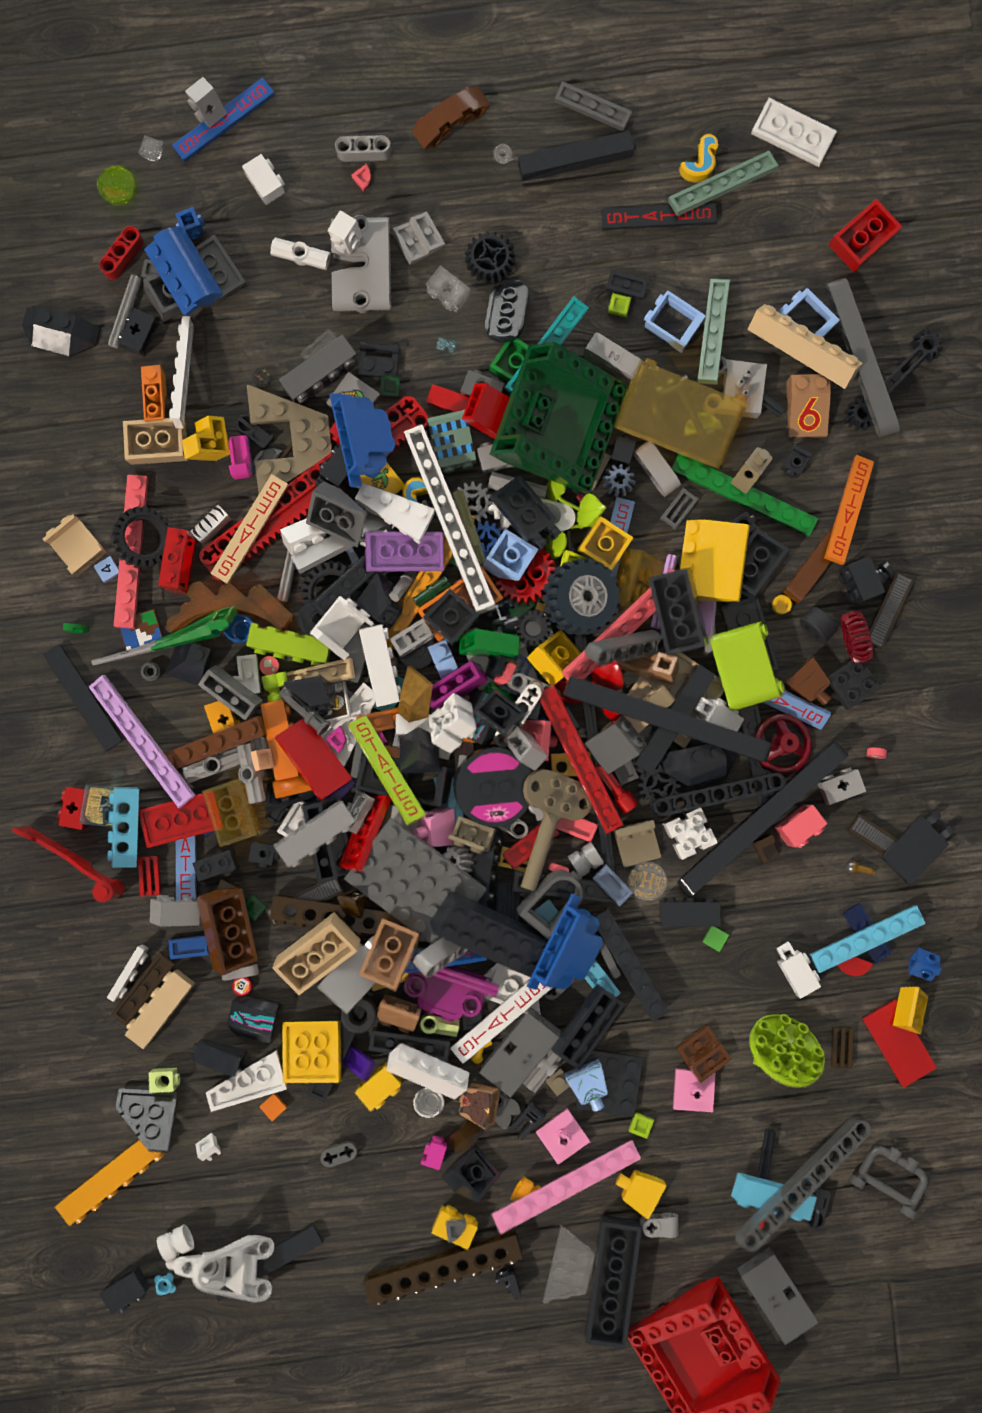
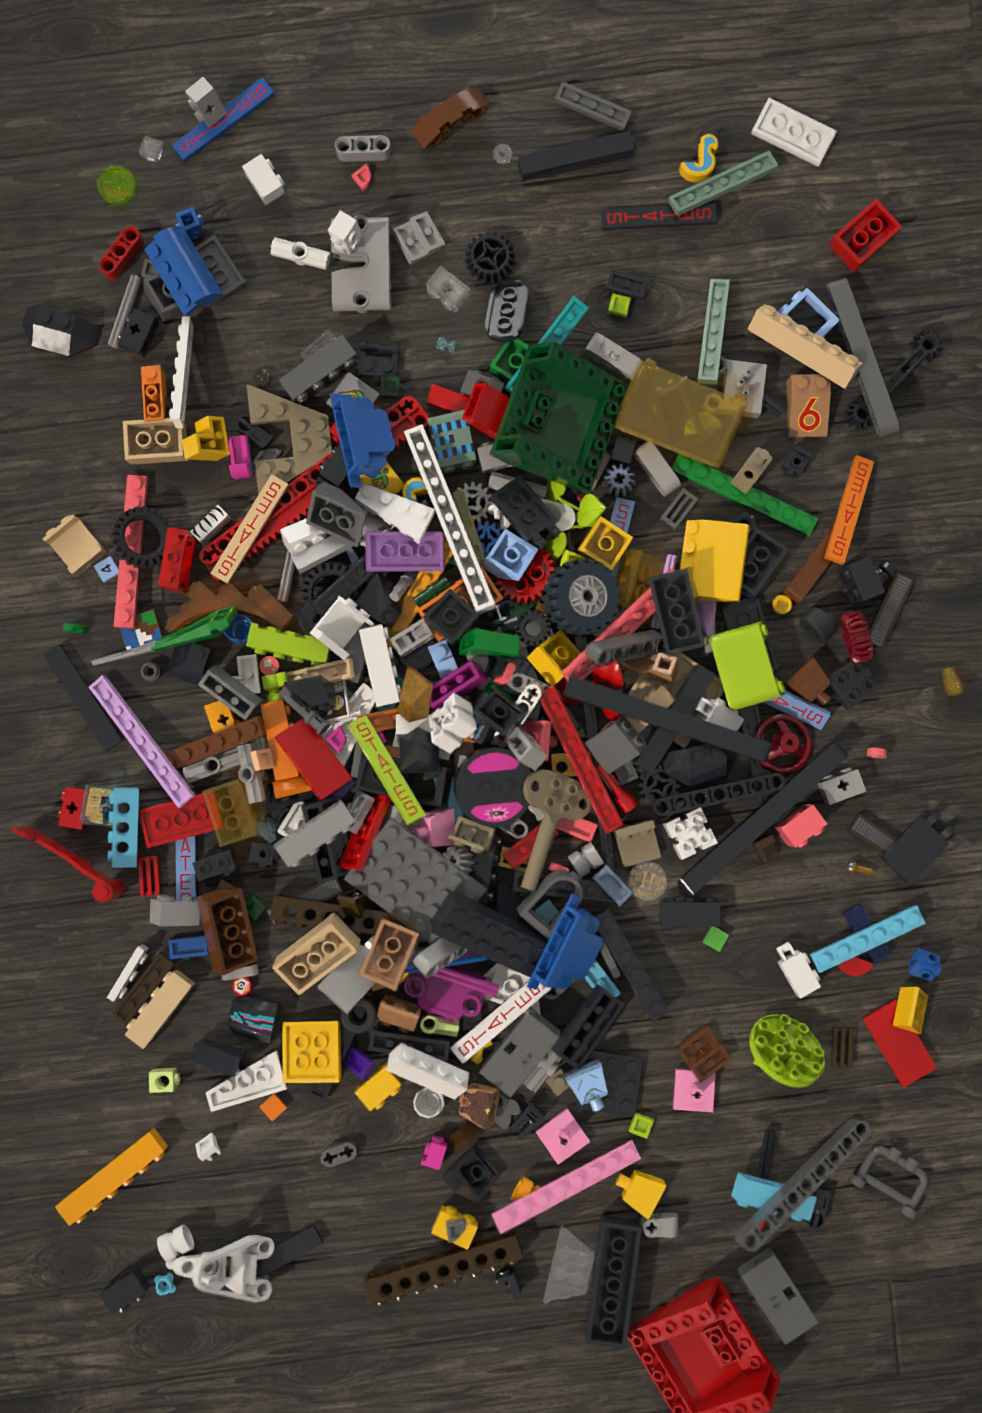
(149, 1116): plate -> none
(266, 829): none -> clear light blue plate
(681, 306): light blue window -> none
(952, 683): none -> clear yellow cone

